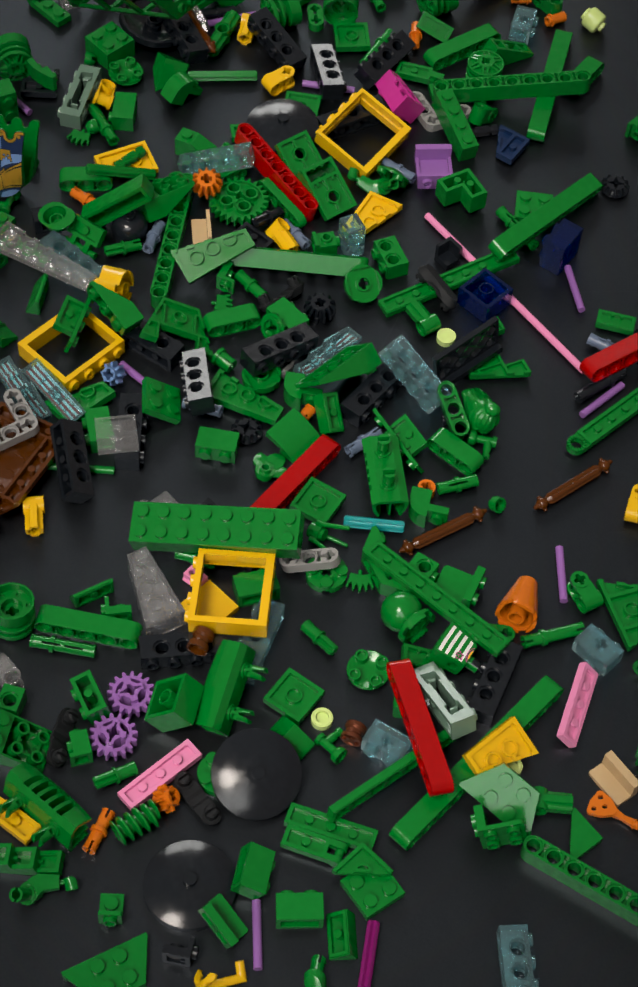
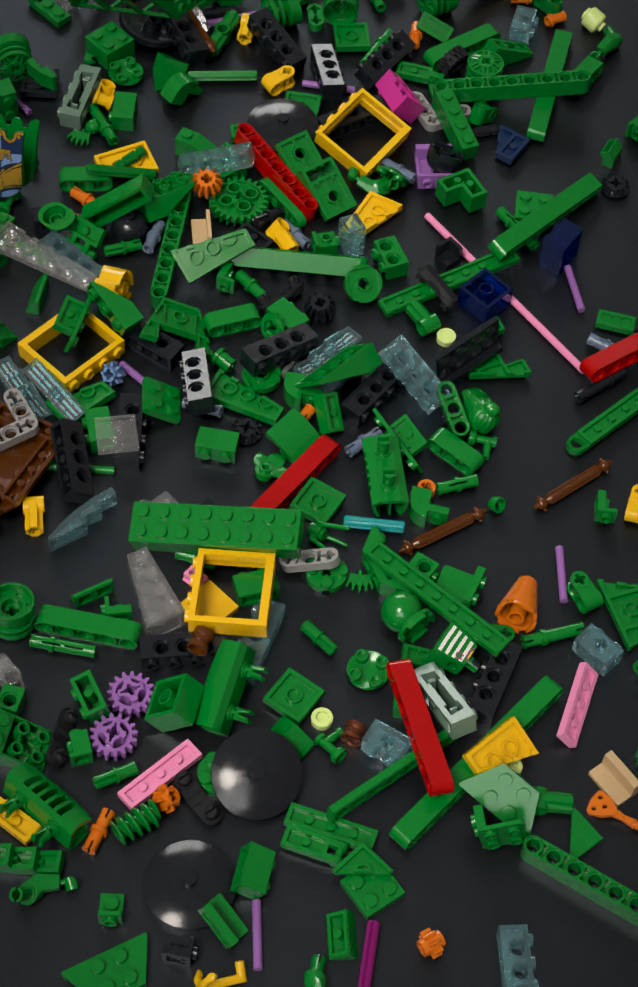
(77, 522): none -> clear light blue slope
(222, 302): green piece -> none
(299, 909): green piece -> none
(431, 943): none -> orange gear
(443, 159): none -> black cylinder
(453, 61): none -> black tyre
(602, 399): medium lavender bar -> none
(602, 512): none -> green bracket
(611, 42): none -> green arm
(611, 152): none -> green piece

